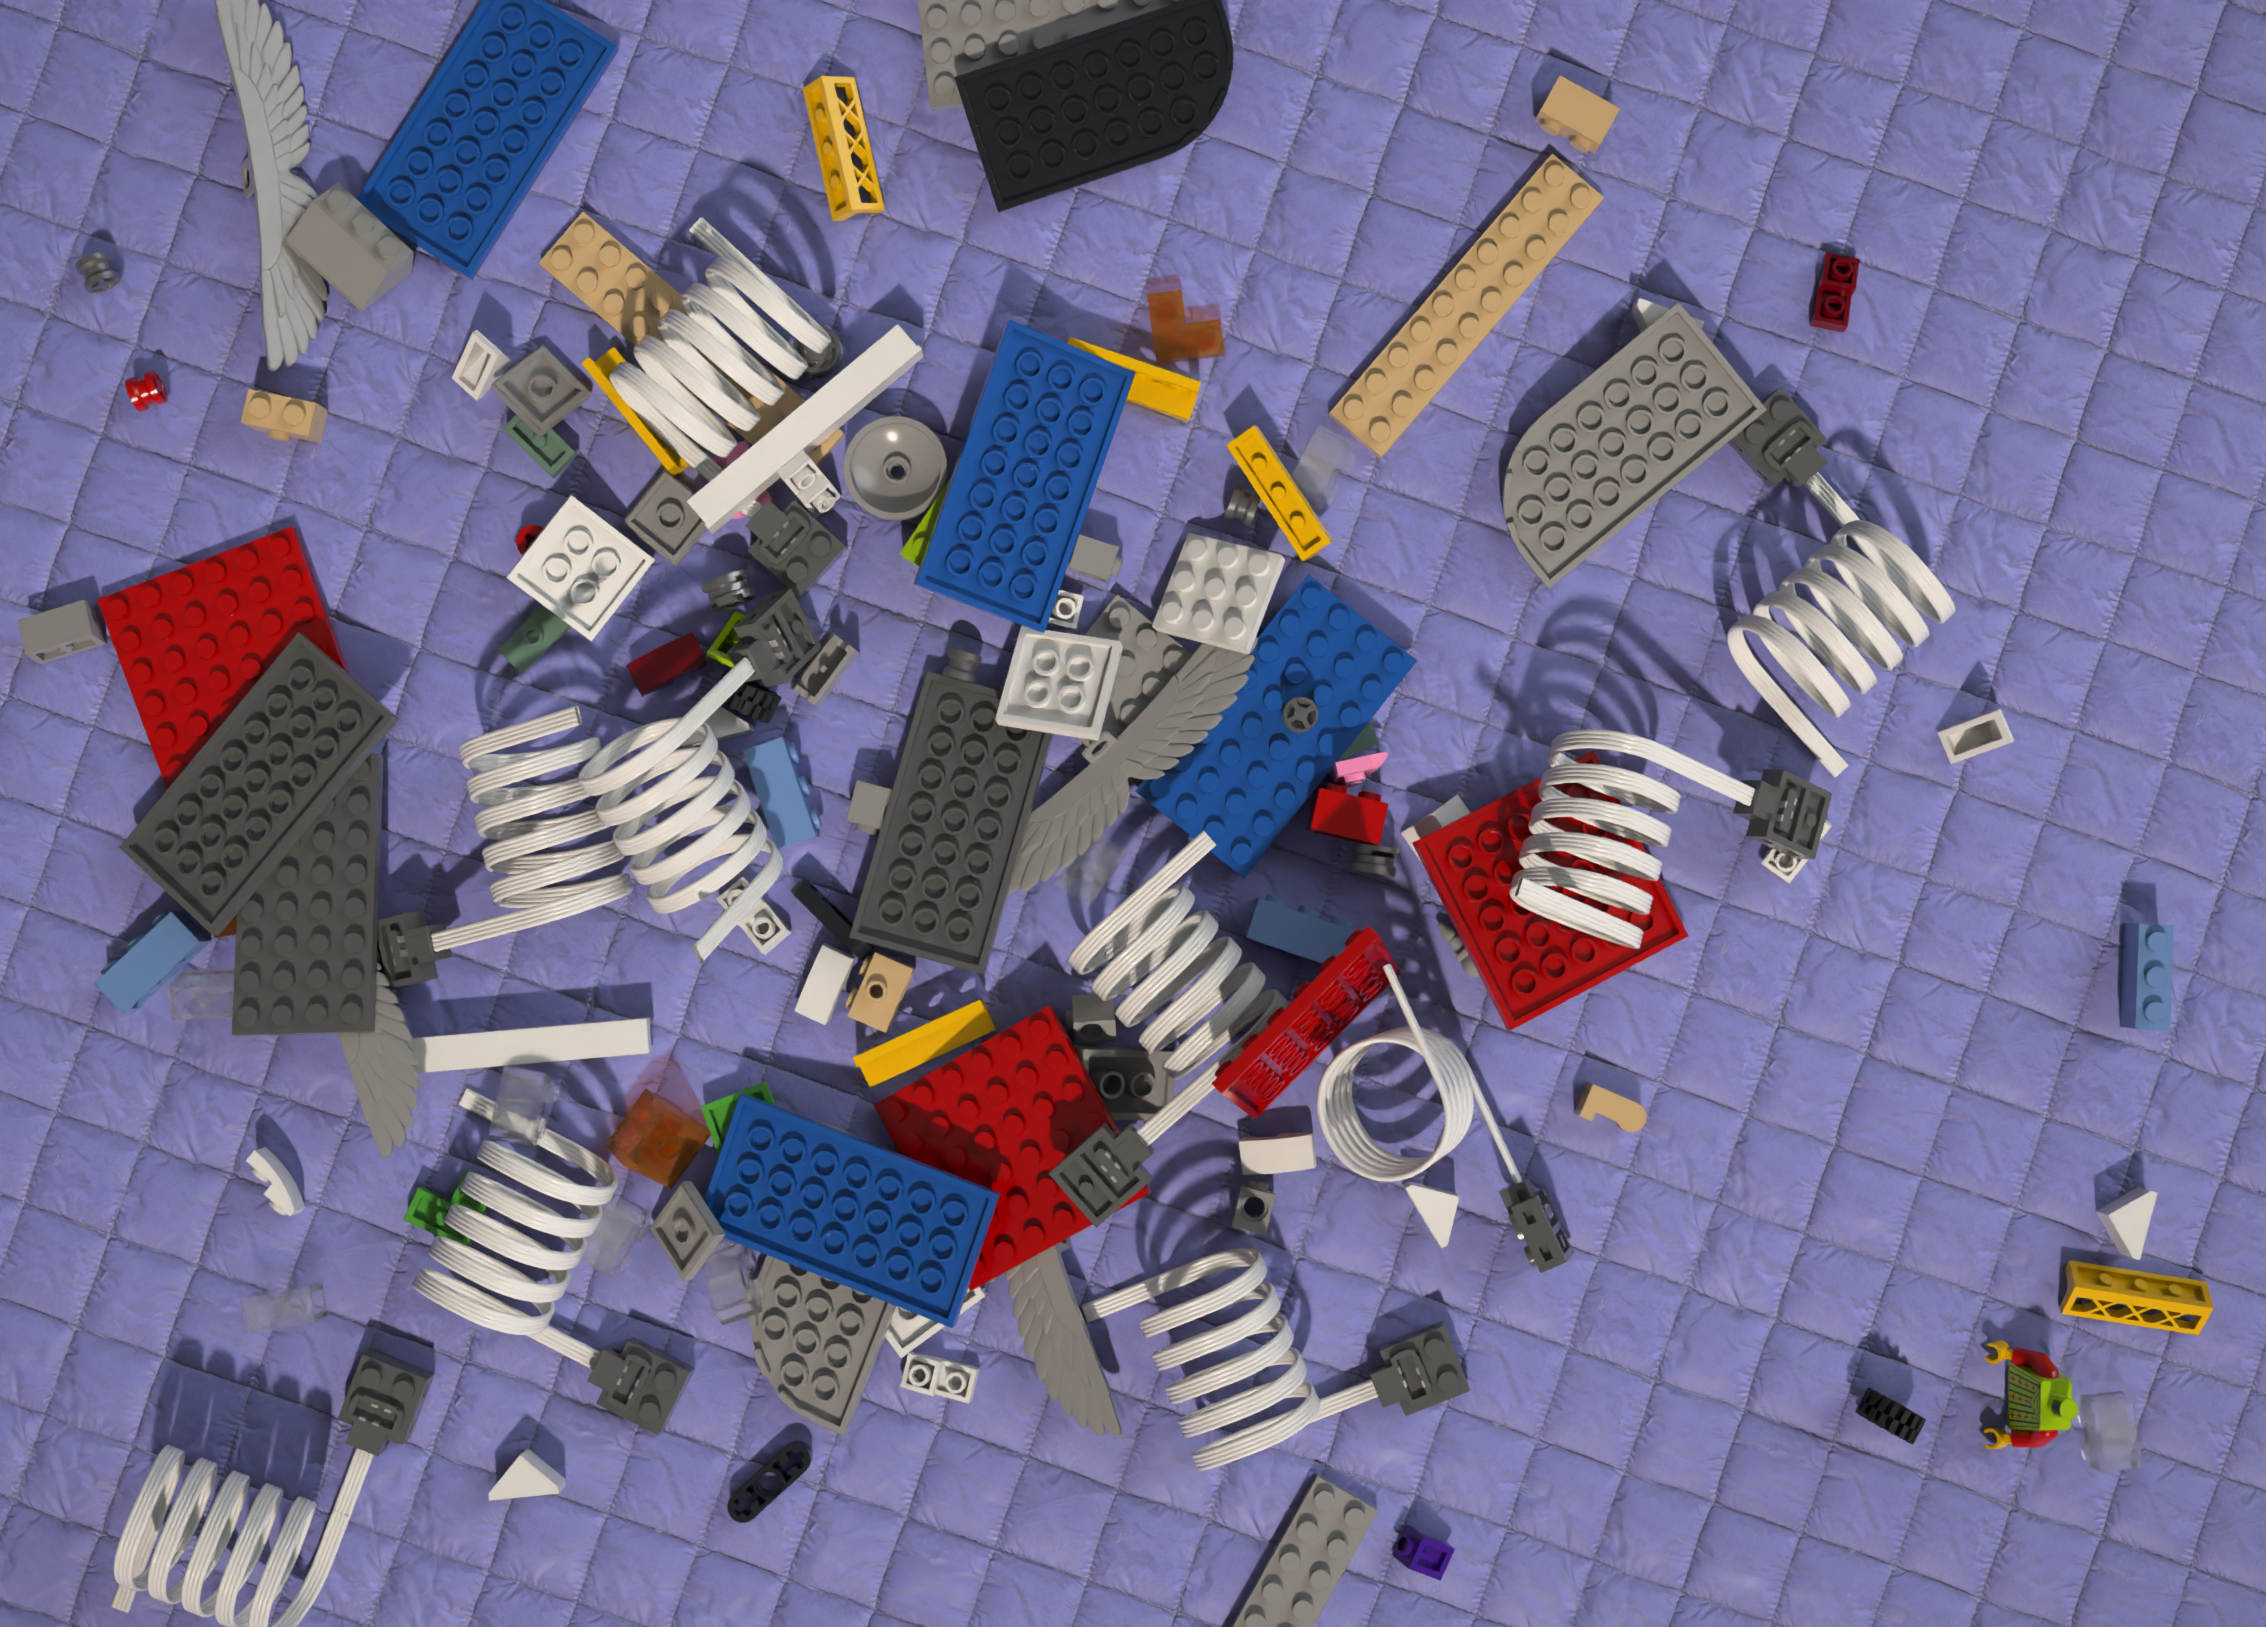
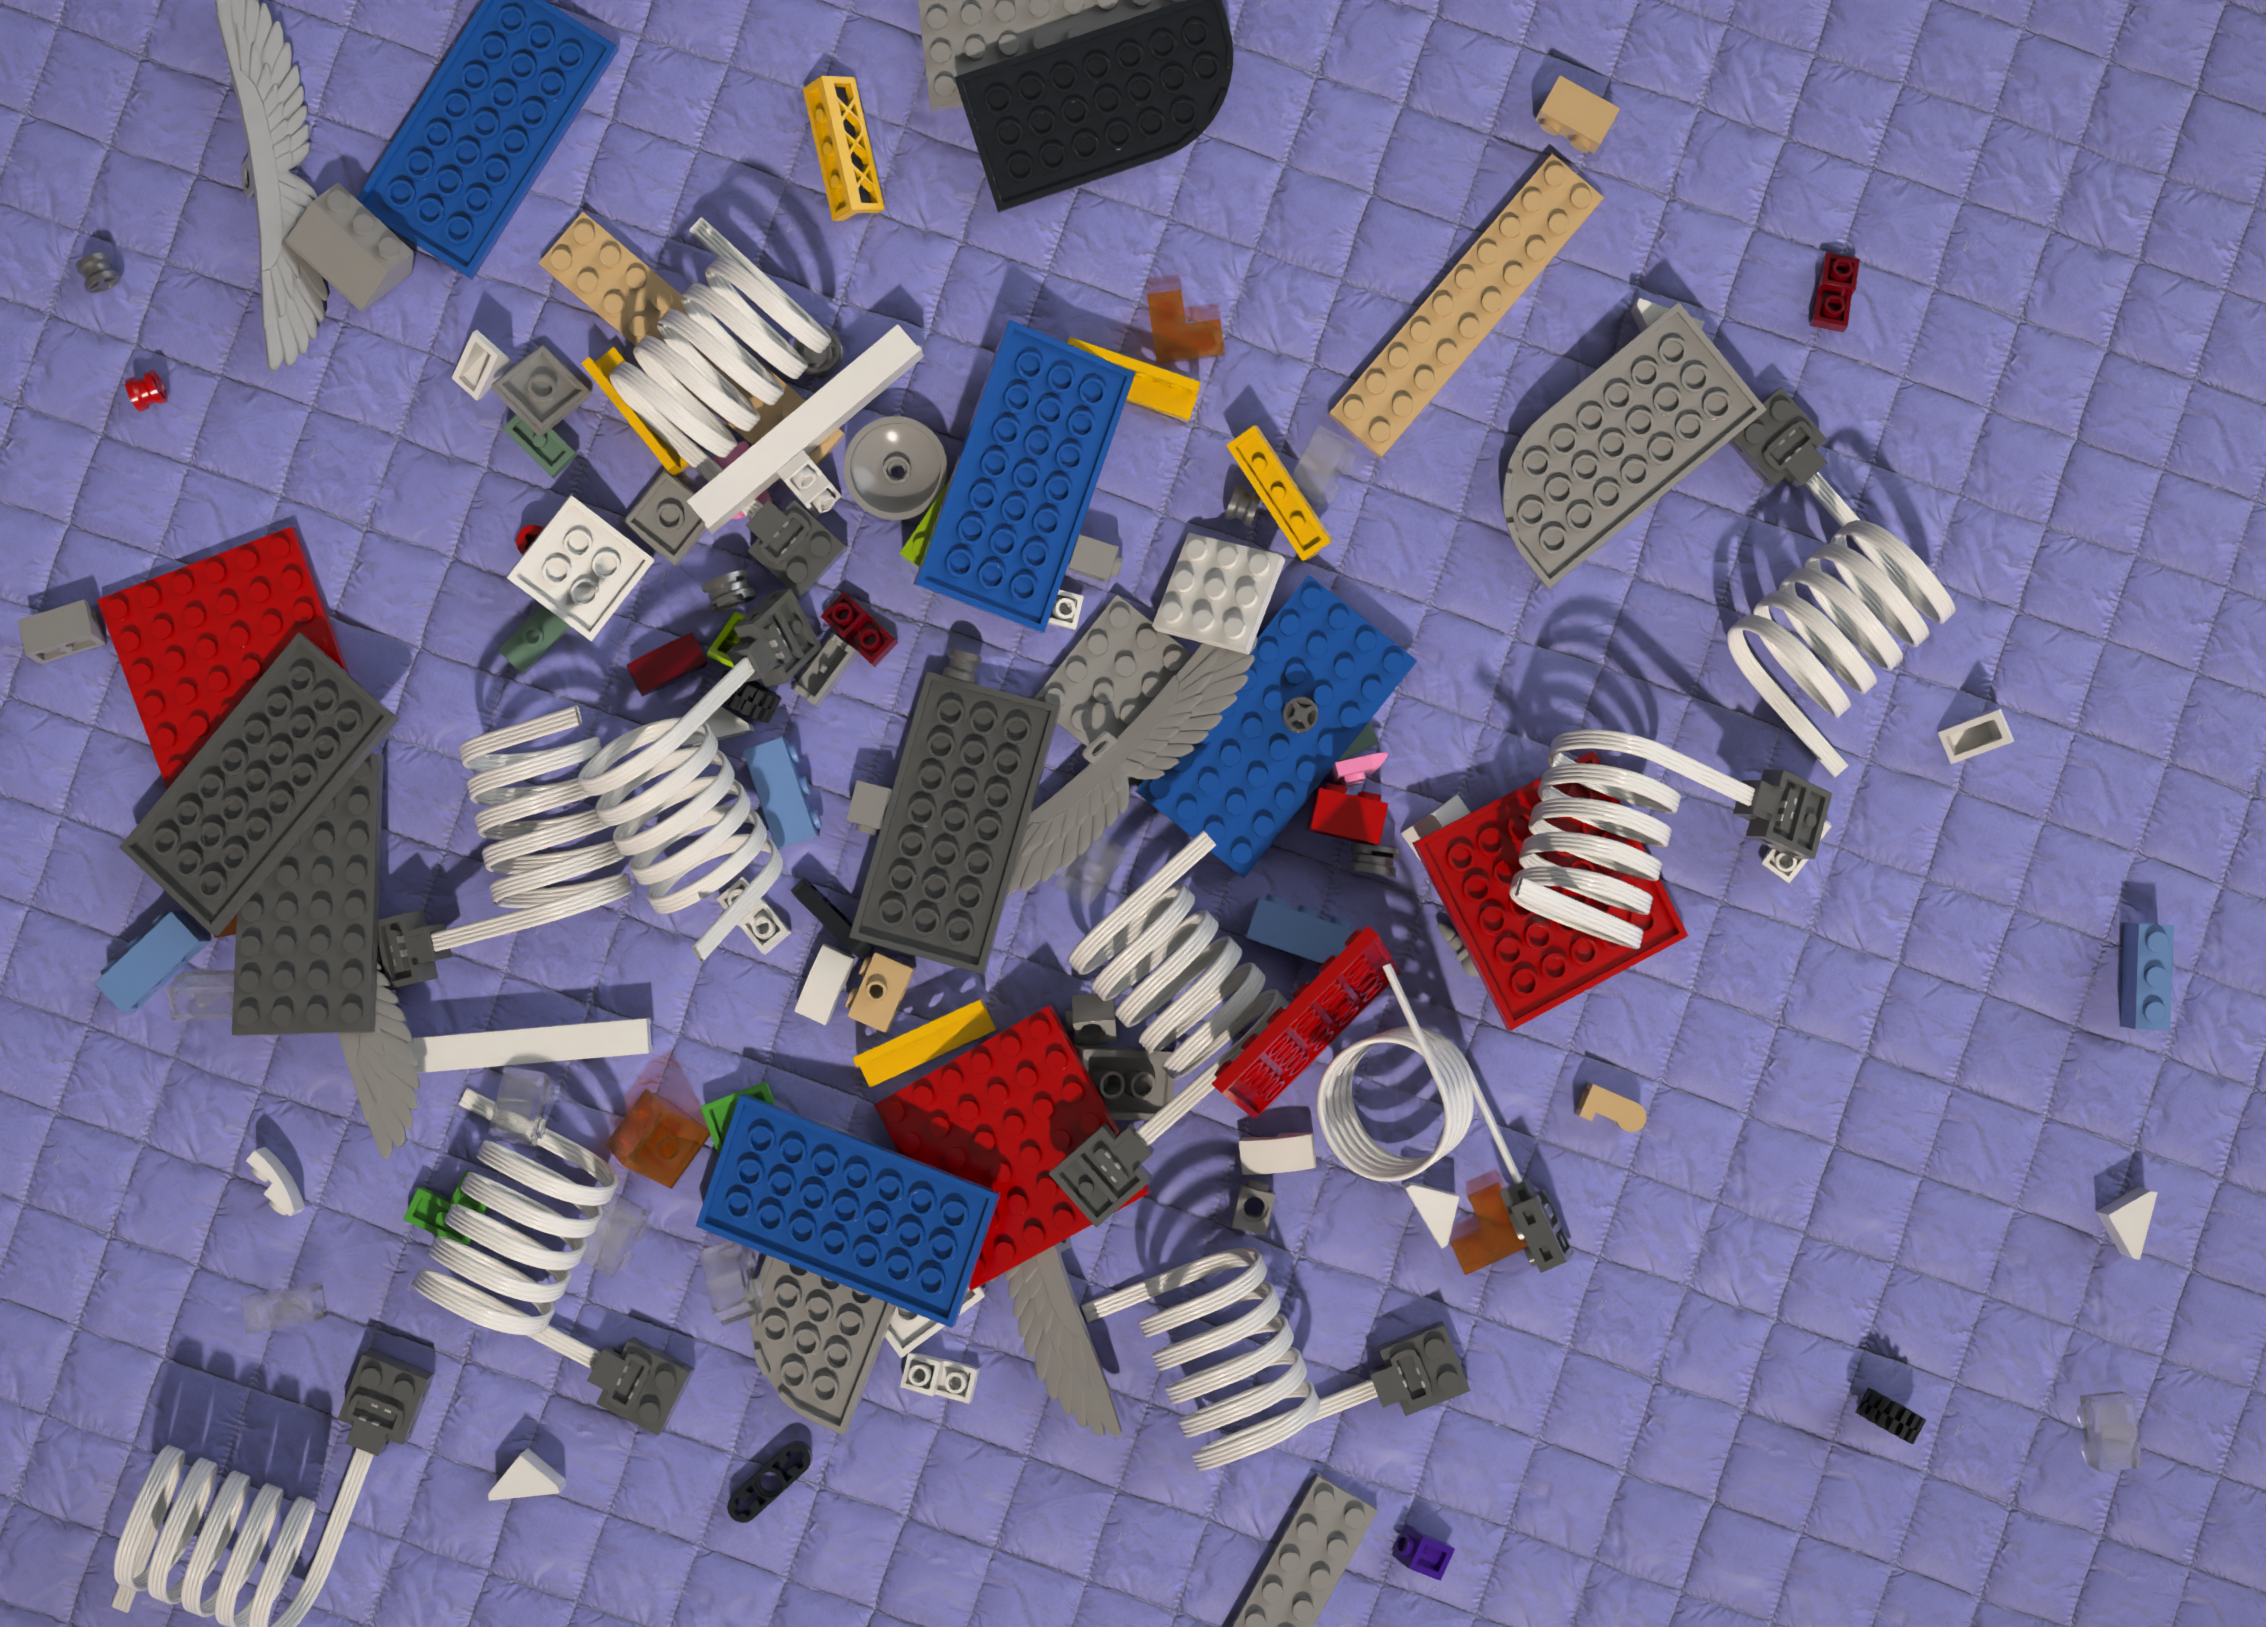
(284, 416): tan brick -> none
(687, 1230): light grey tile -> none
(859, 629): none -> dark red slope
(1059, 683): white plate -> none
(1495, 1237): none -> clear orange plate
(2037, 1398): torso -> none
(2140, 1293): yellow fence -> none

